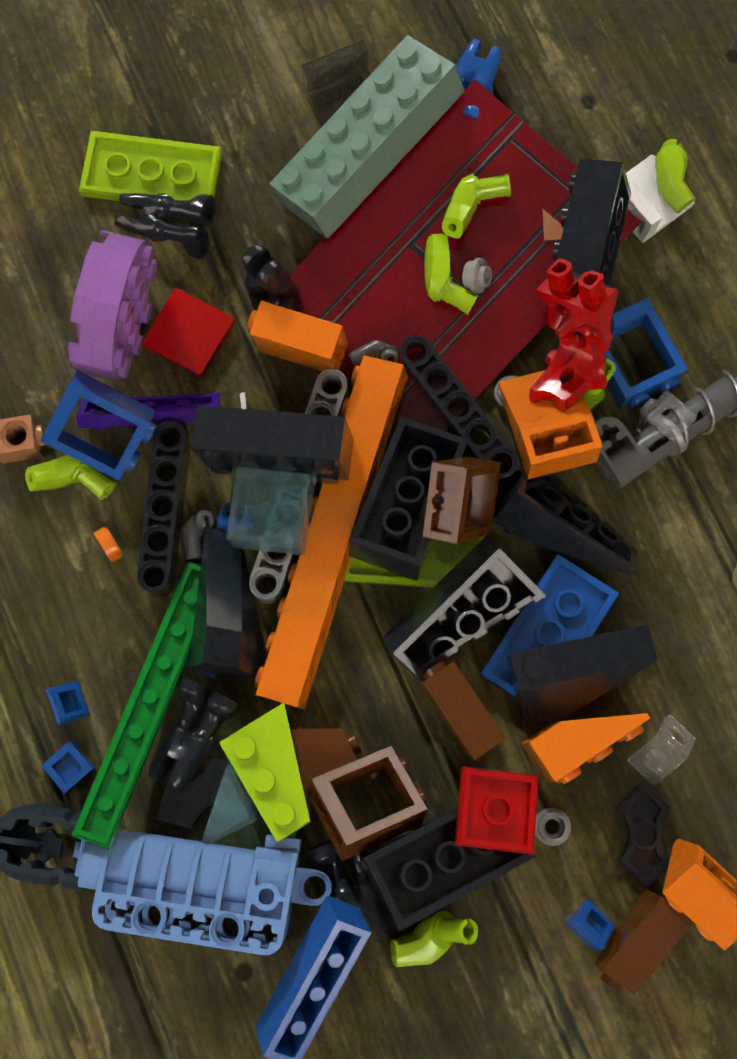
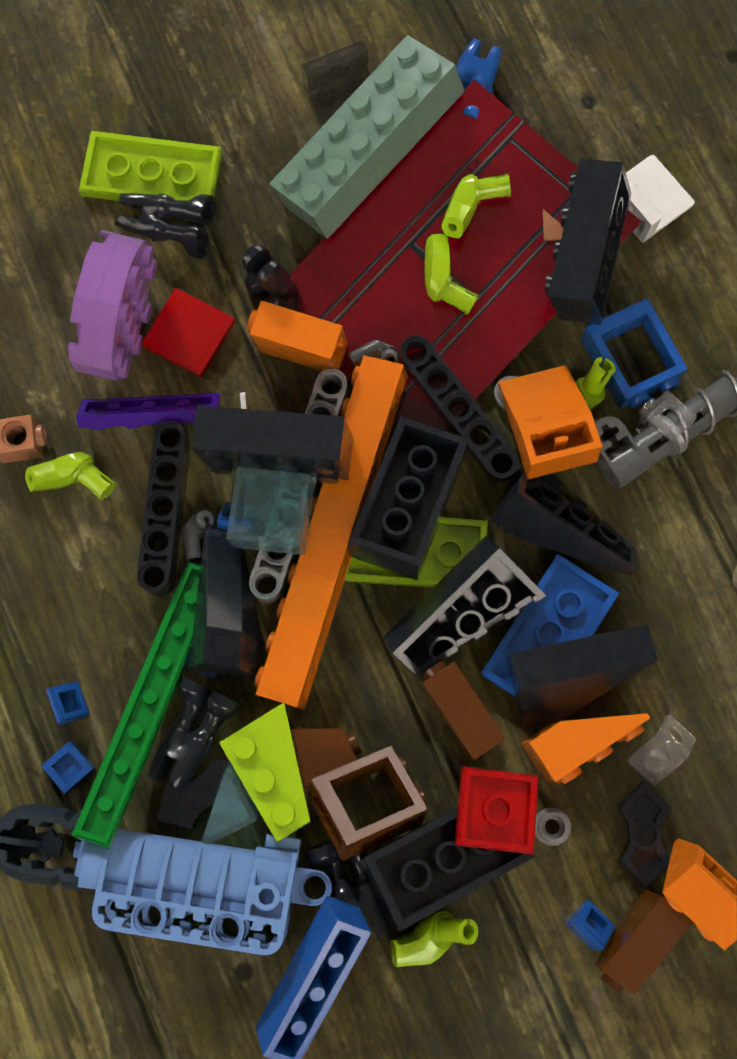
(108, 544): orange tile -> none
(112, 401): blue window -> none
(461, 516): reddish brown window -> none
(476, 275): light grey plate -> none
(581, 354): red hips -> none
(670, 175): lime arm -> none

